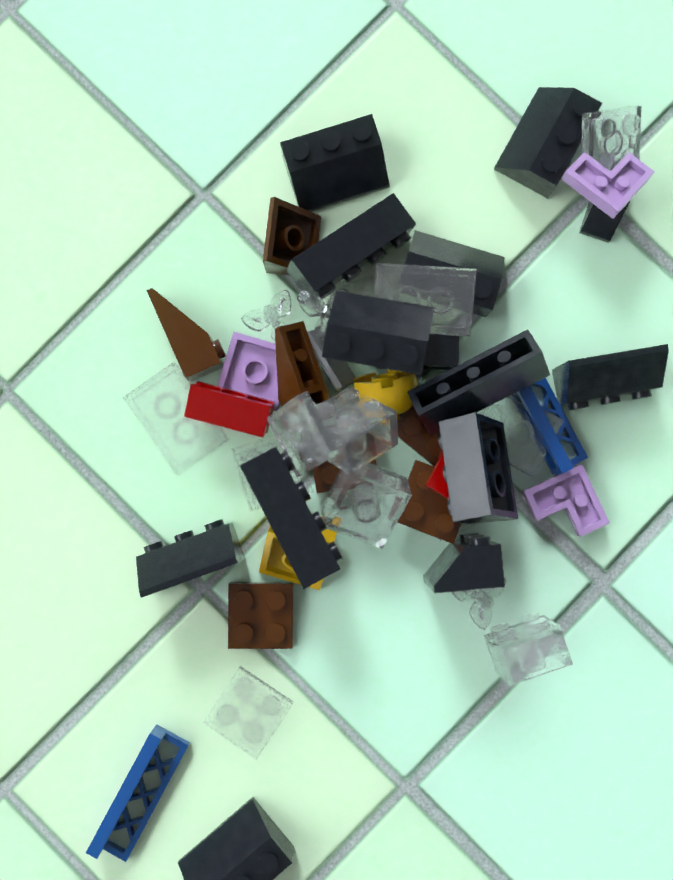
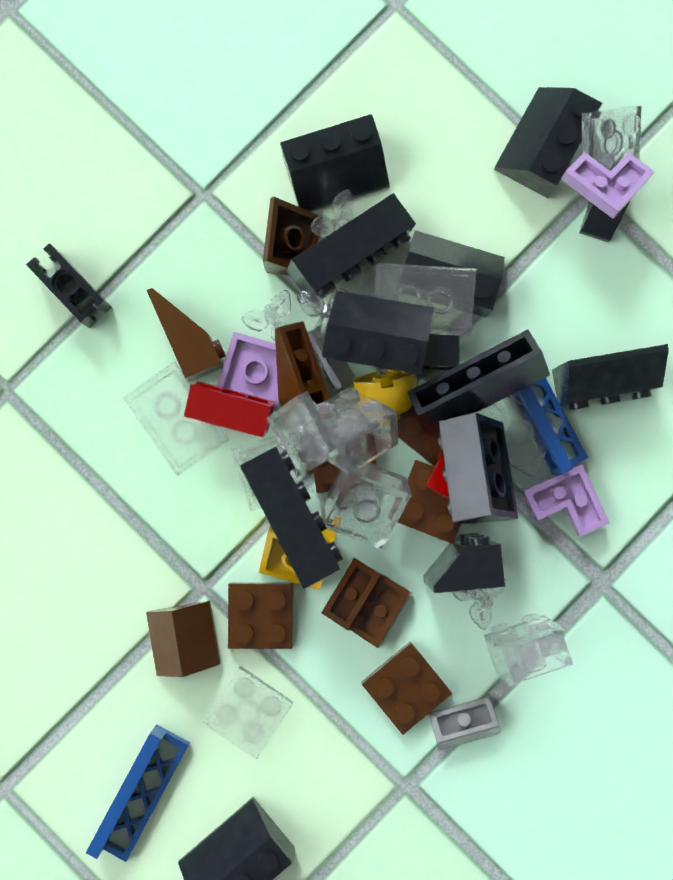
(61, 277): none -> black piece
(183, 639): none -> reddish brown slope
(188, 557): black slope -> none
(343, 210): none -> clear plant
(366, 602): none -> reddish brown slope
(406, 688): none -> reddish brown plate
(464, 723): none -> light grey slope

